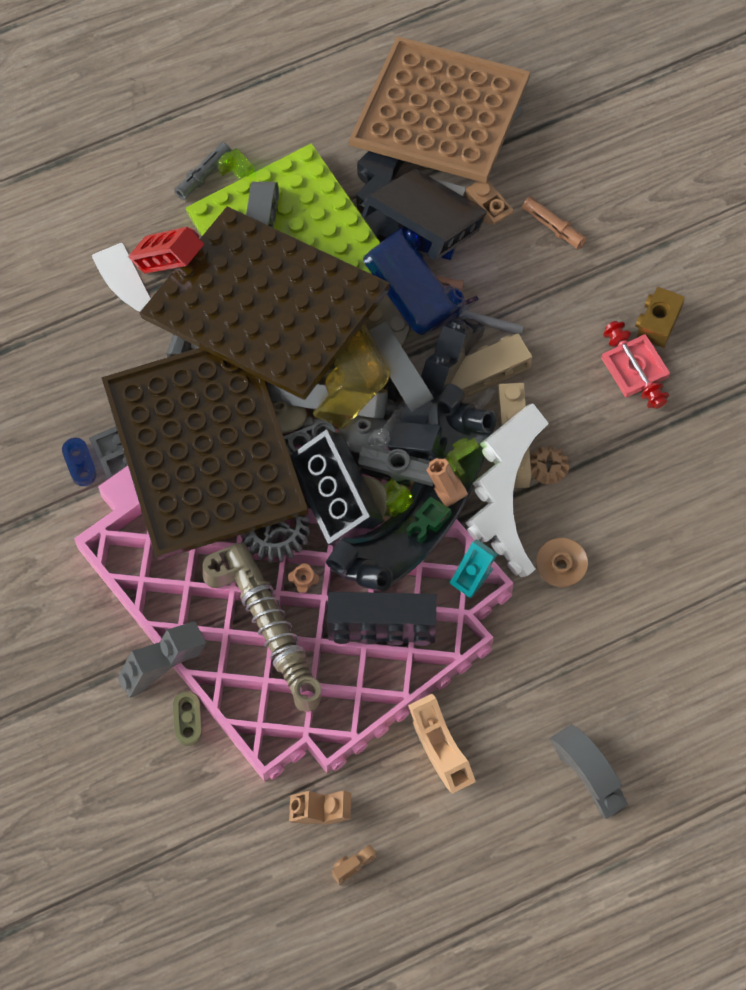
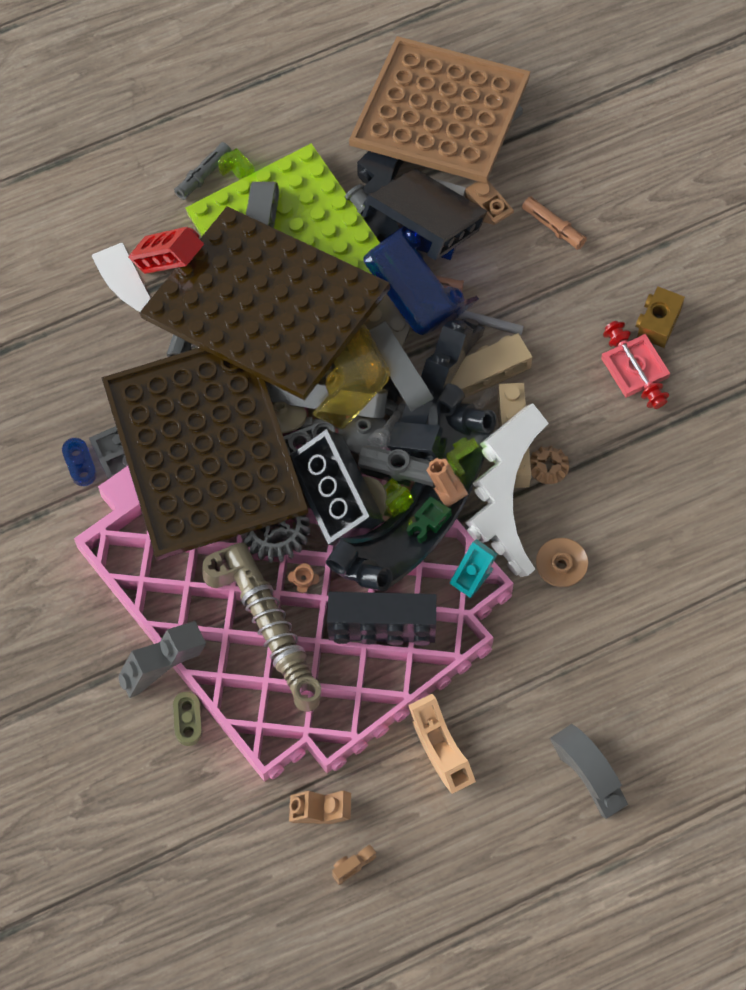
(357, 197): none -> dark grey bush

